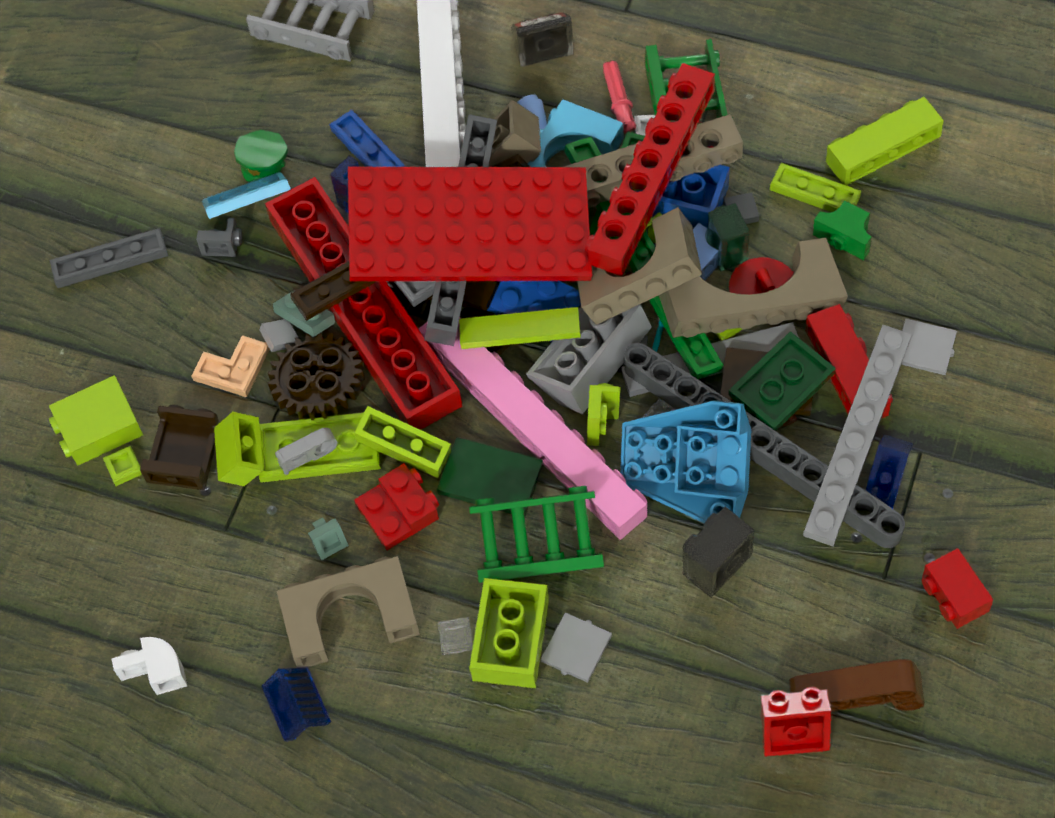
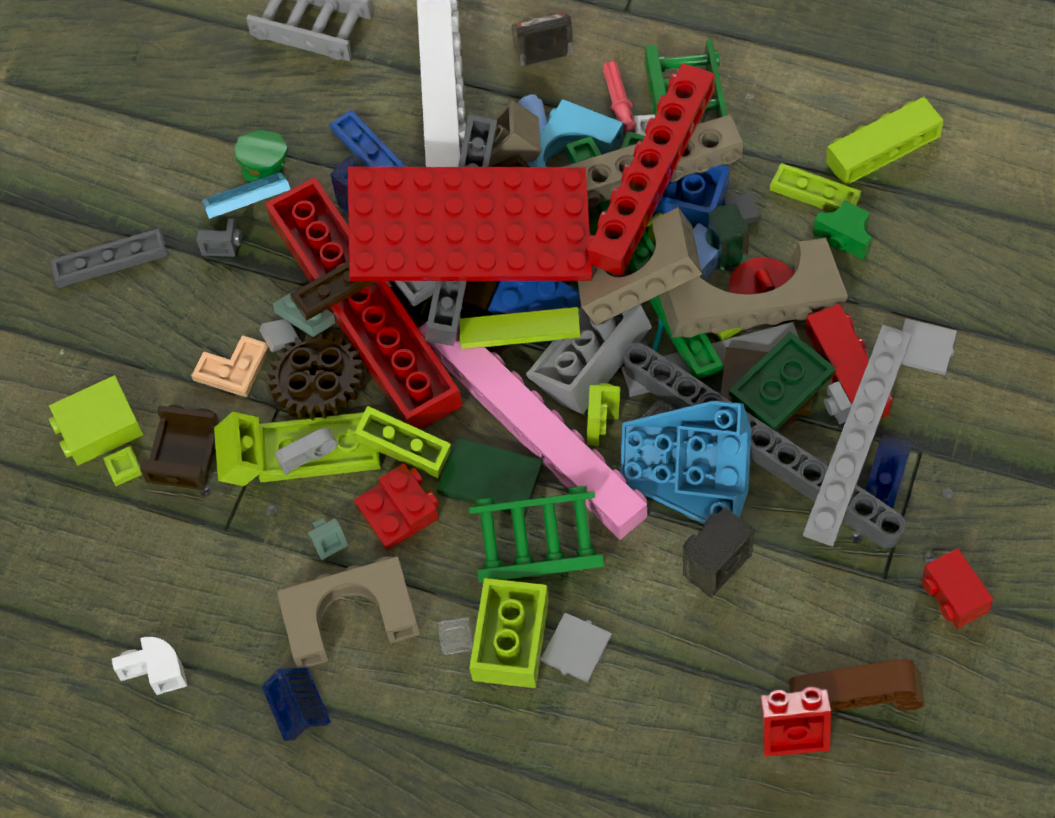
(837, 402): none -> light grey plate

